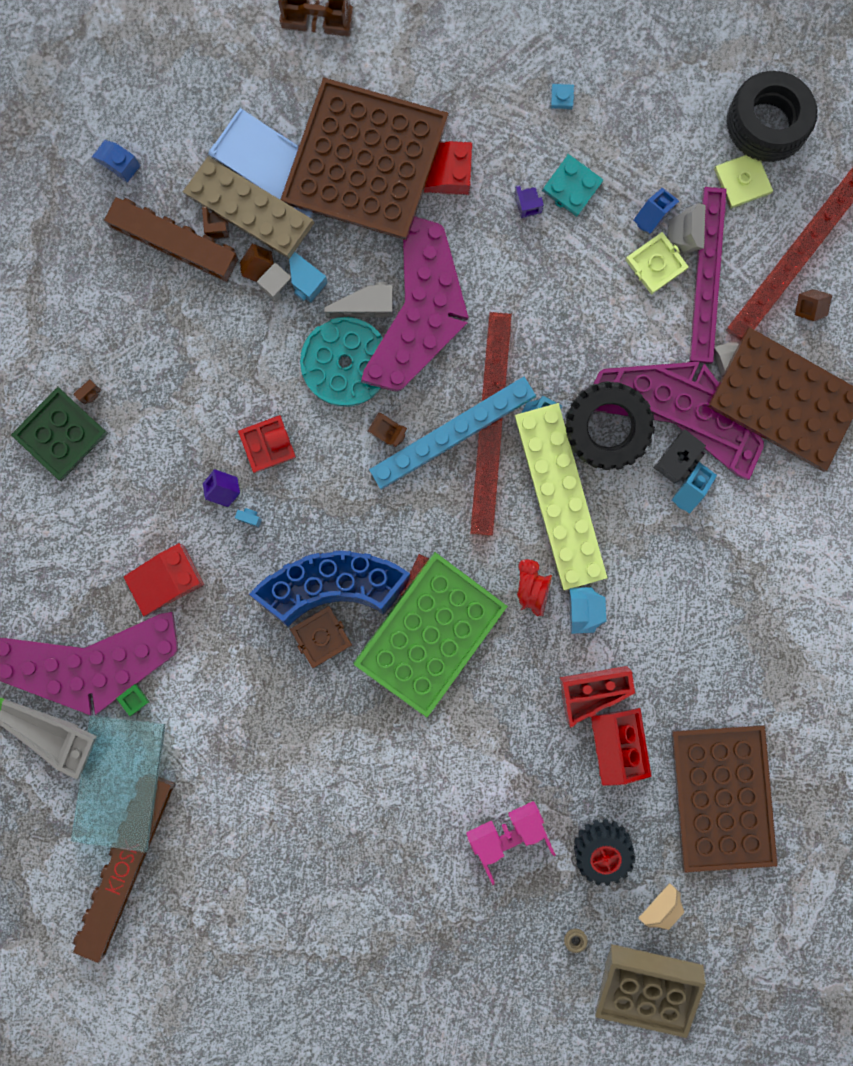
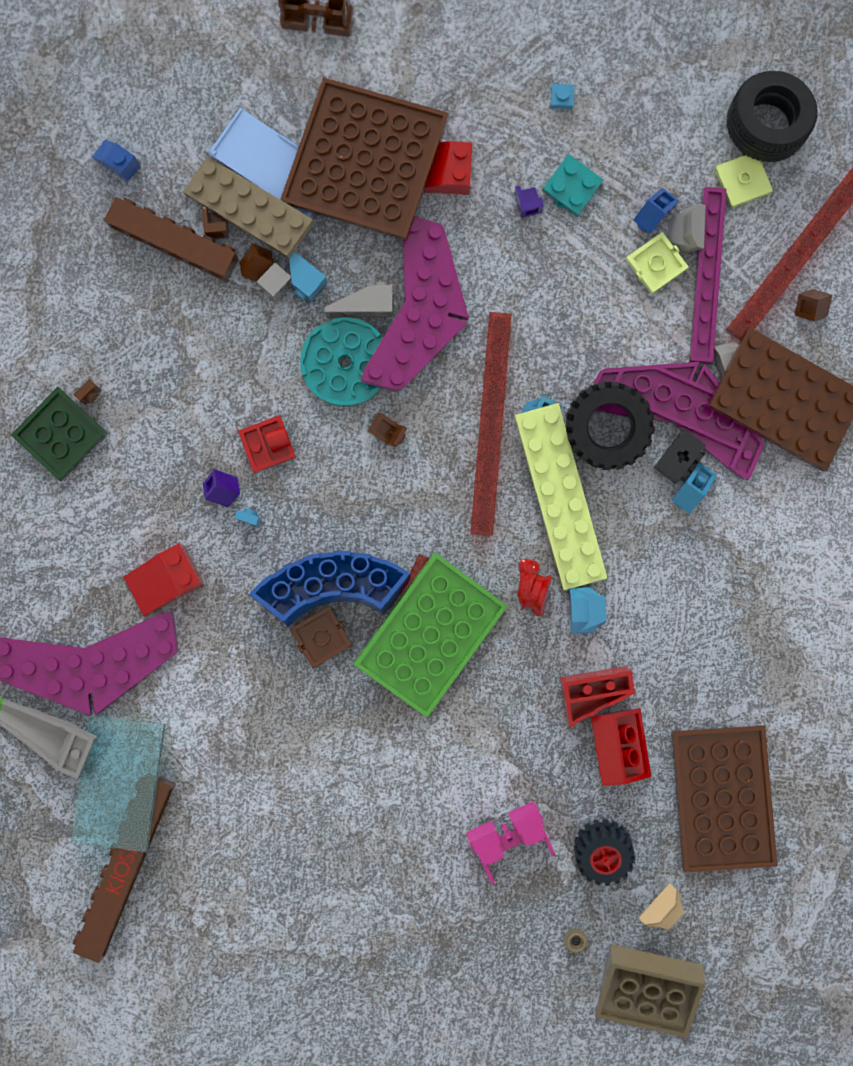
(133, 700): green plate -> none
(452, 433): dark azure plate -> none

